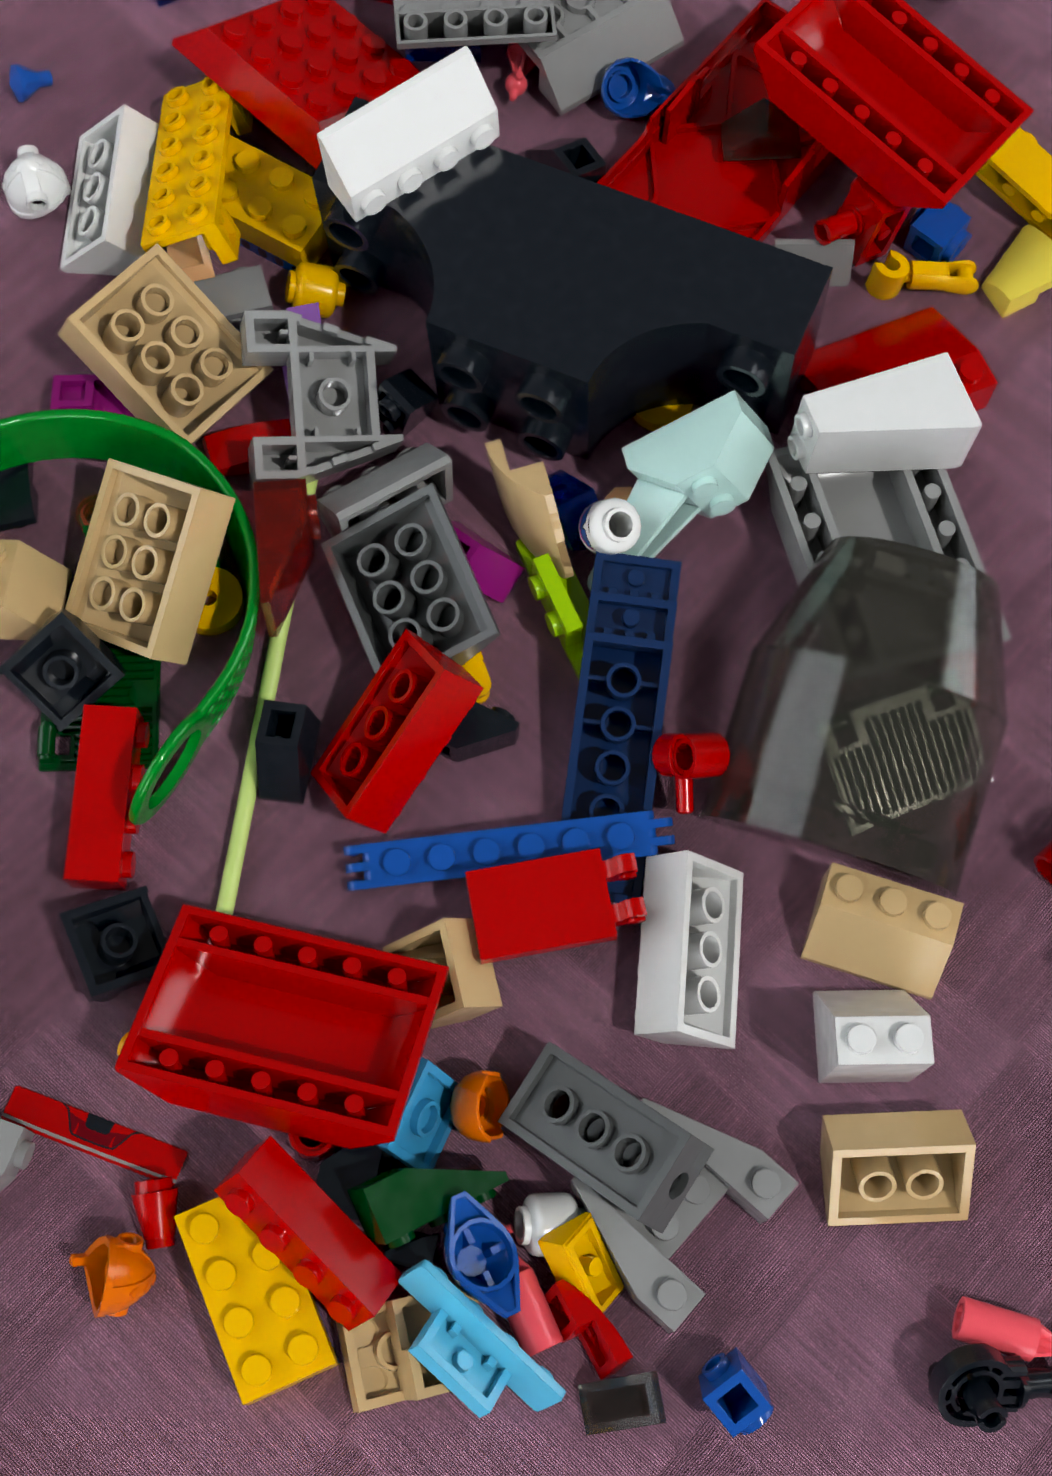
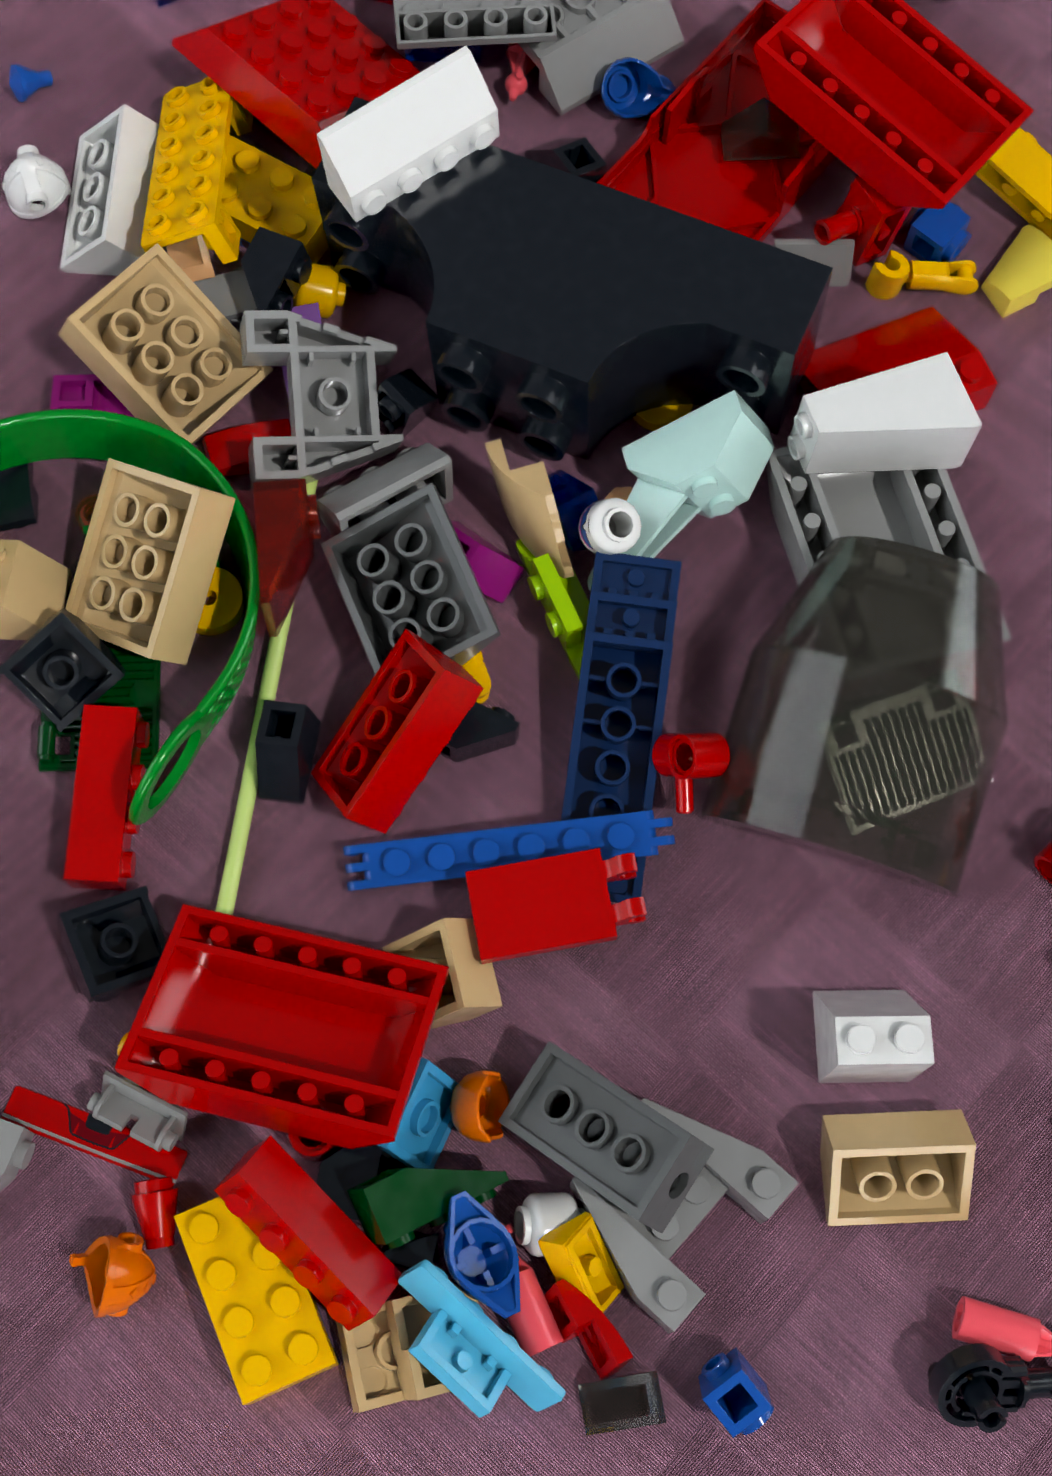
(156, 1120): none -> light grey hinge
(275, 269): none -> black slope
(689, 951): white slope -> none
(881, 930): tan slope -> none

